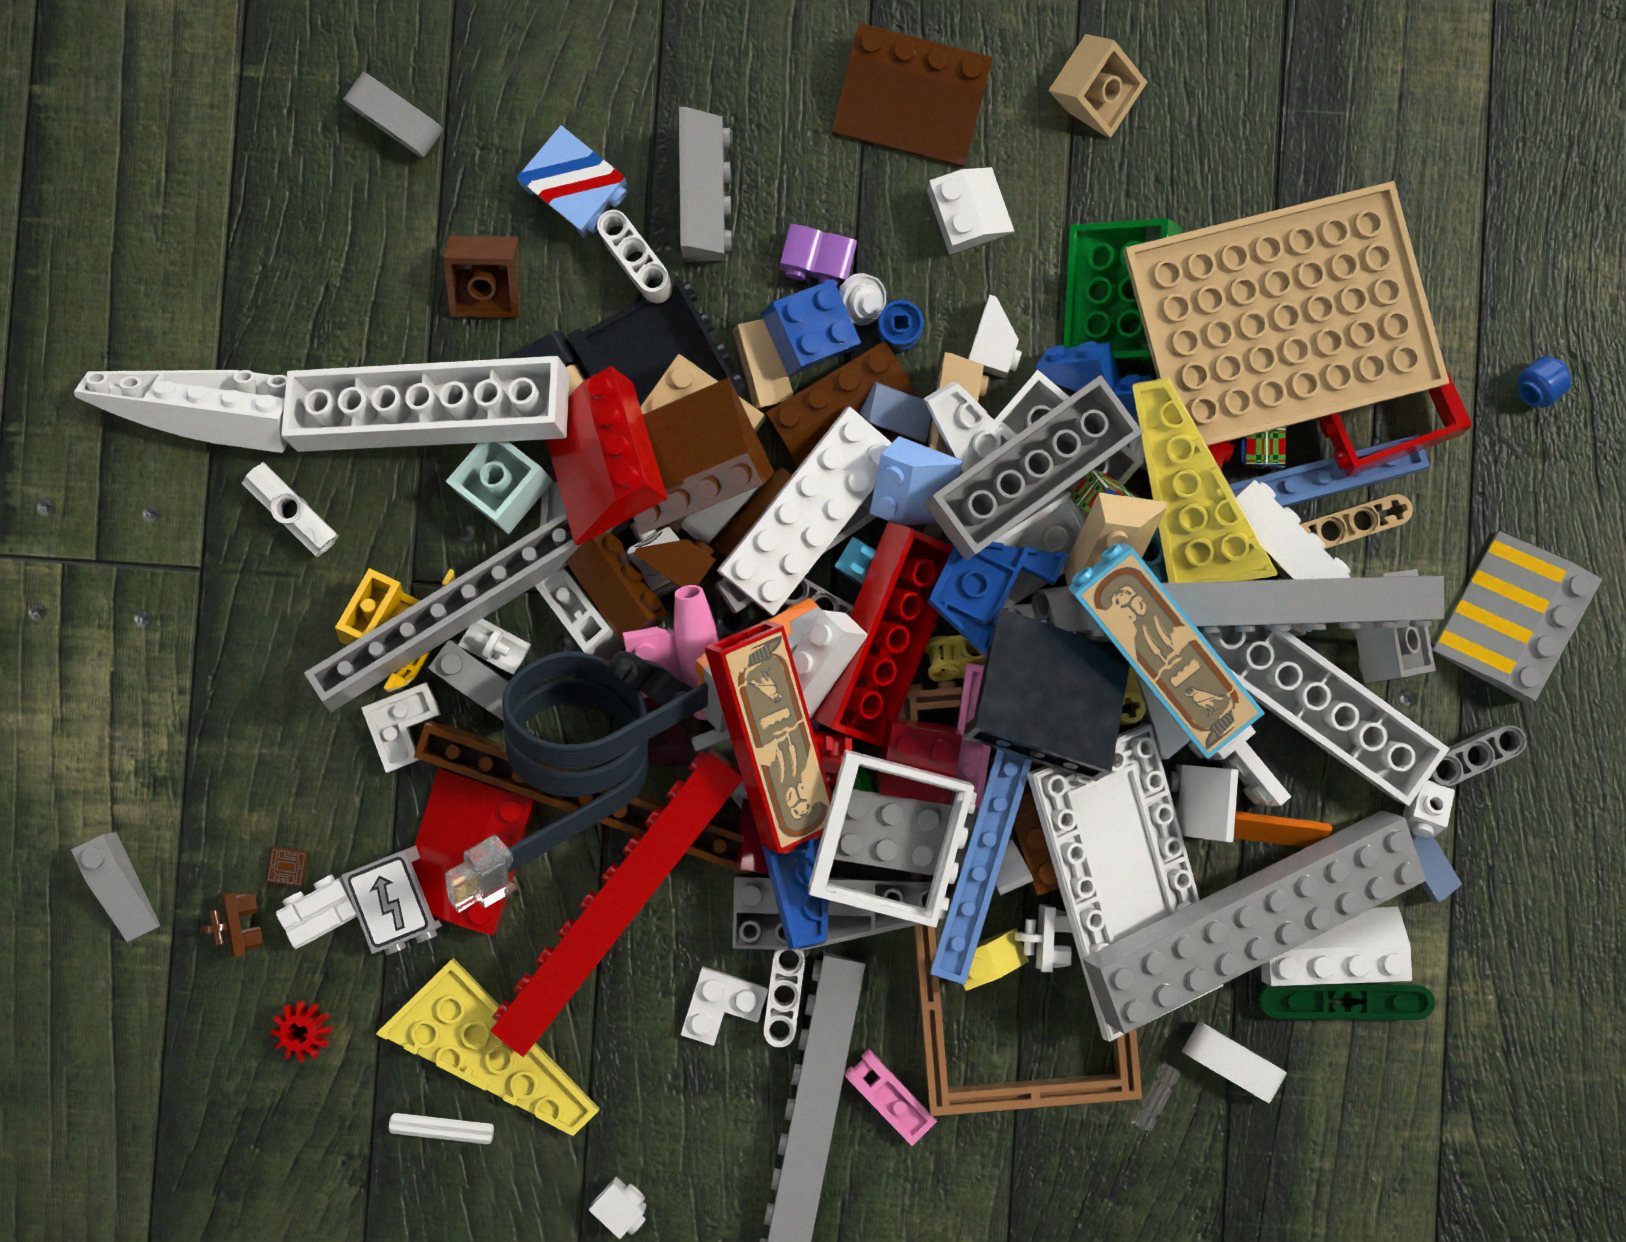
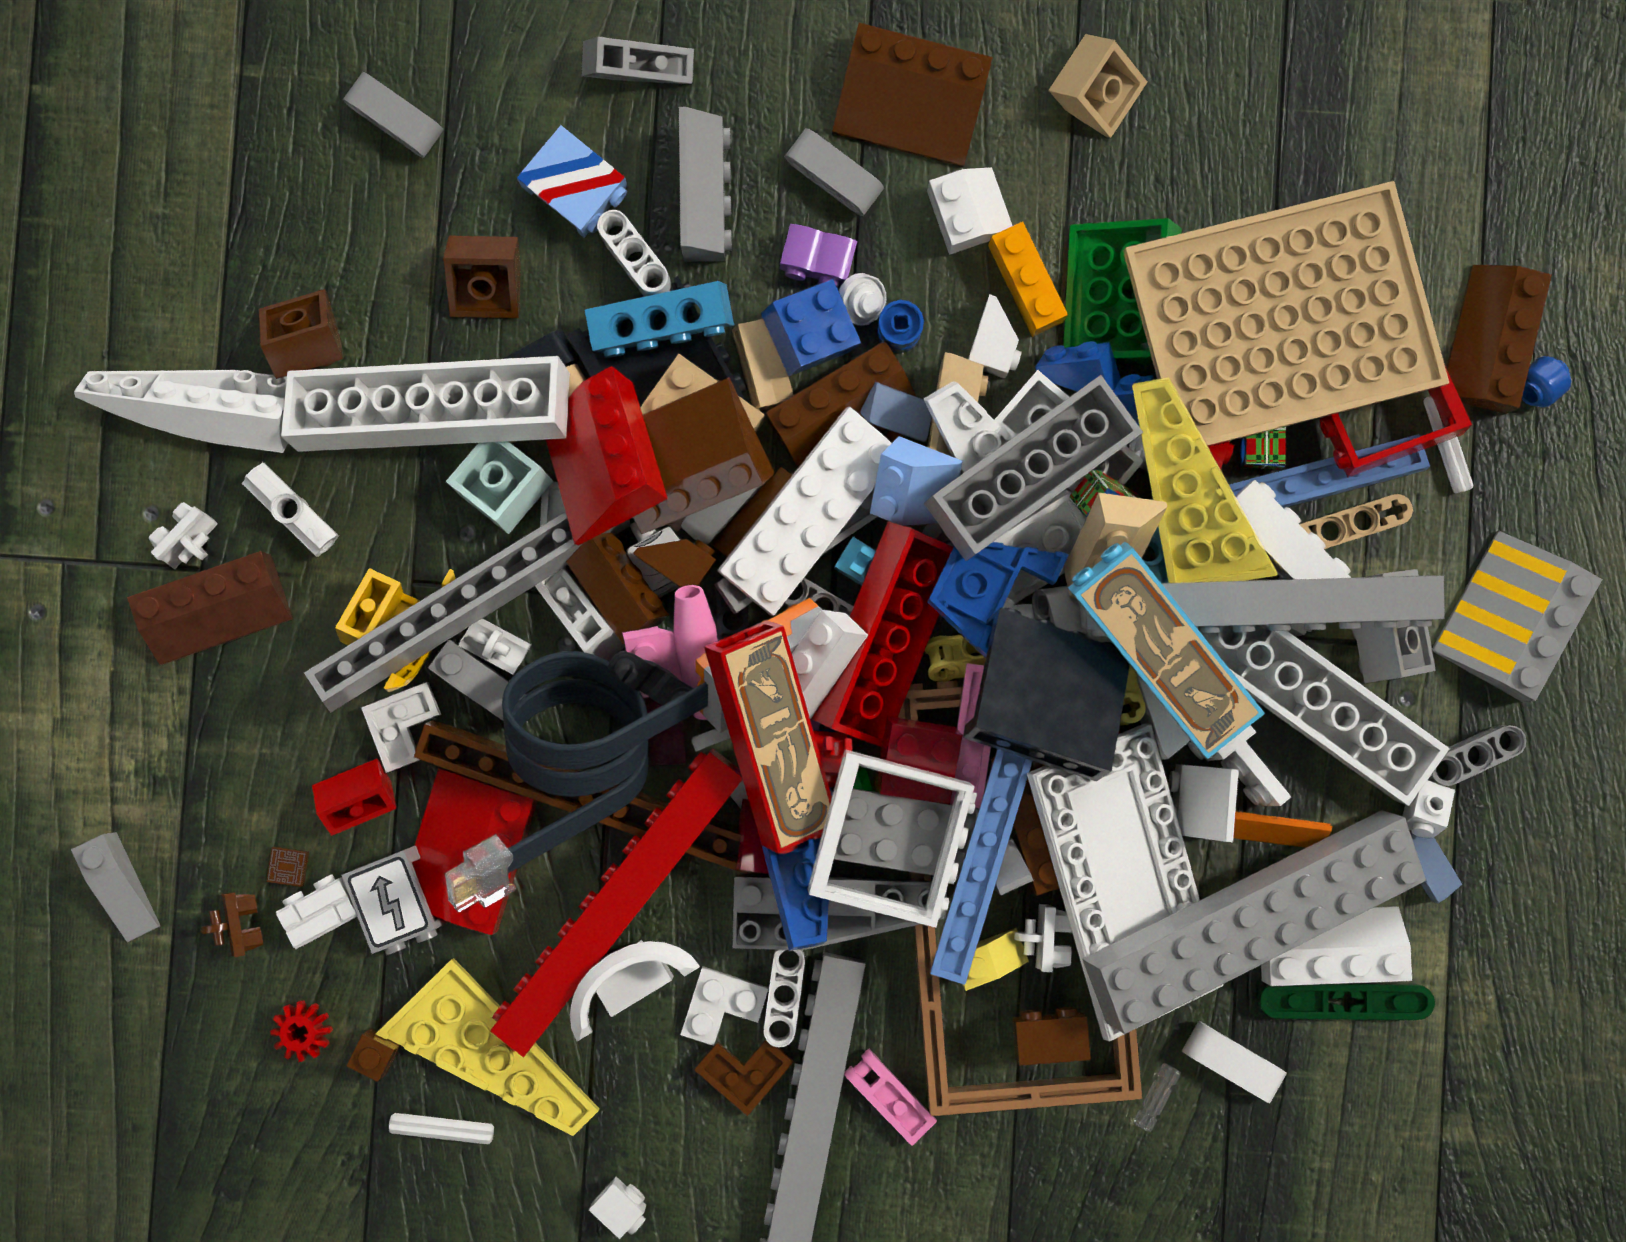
(185, 538): none -> white hips
(210, 607): none -> copper slope
(299, 334): none -> reddish brown slope
(353, 797): none -> red brick
(373, 1055): none -> reddish brown brick
(606, 321): none -> dark azure brick
(627, 978): none -> white piece
(636, 61): none -> light grey slope
(744, 1082): none -> reddish brown plate
(834, 172): none -> light grey beam
(1027, 279): none -> light orange brick
(1051, 1037): none -> reddish brown brick
(1450, 453): none -> white axle
(1497, 335): none -> reddish brown slope

